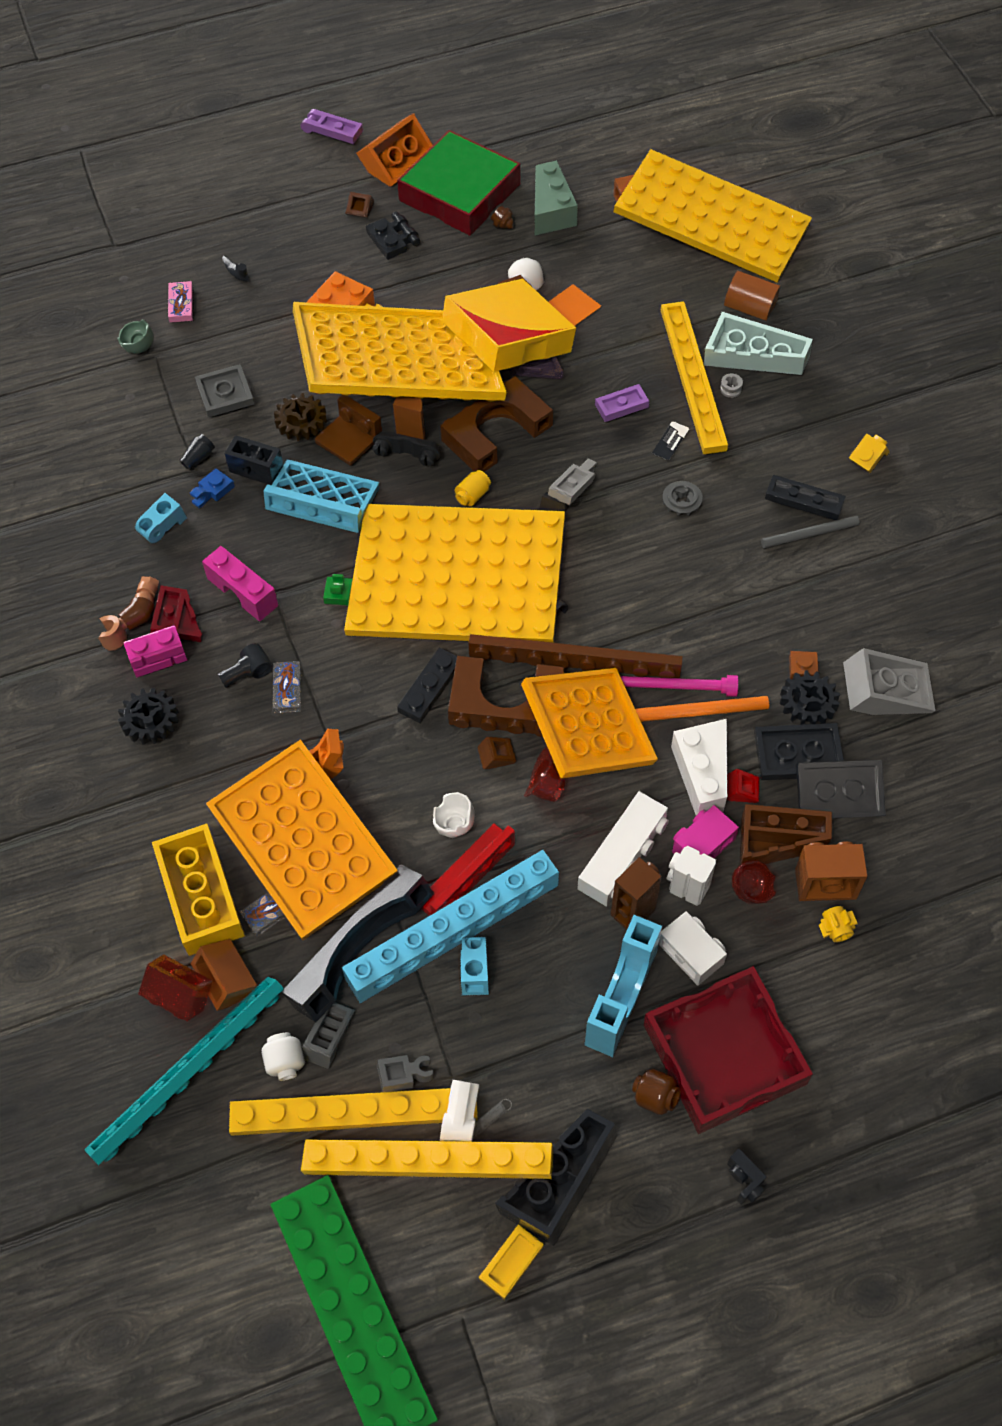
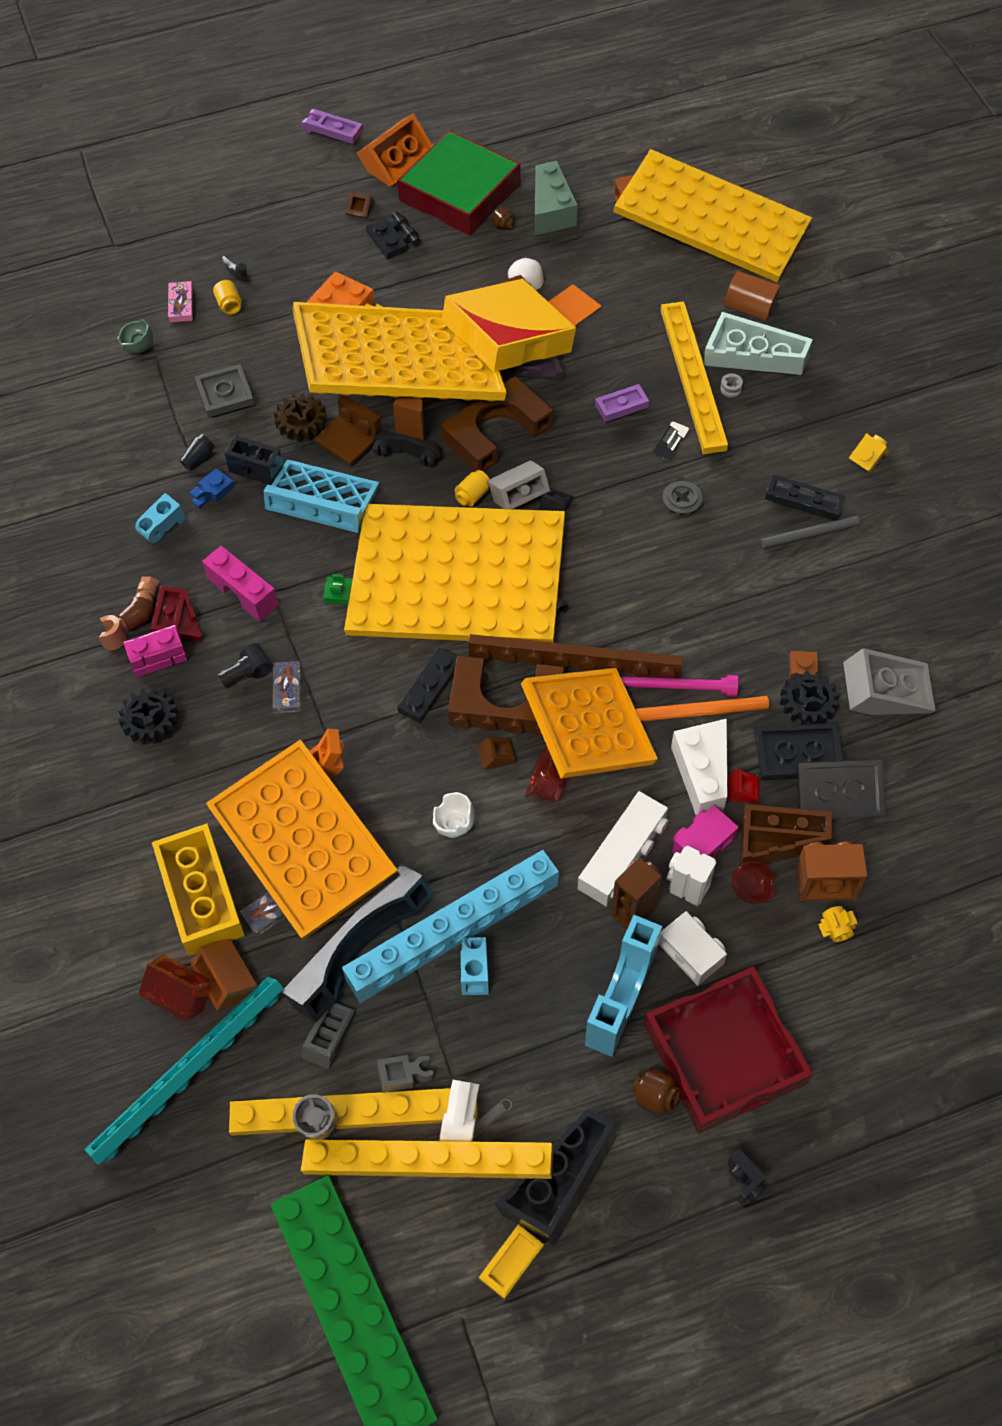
(227, 297): none -> yellow brick
(283, 1056): white head -> none
(315, 1117): none -> flat silver wheel
(470, 867): red fence -> none
(519, 485): none -> light grey brick
(573, 482): light grey hinge -> none

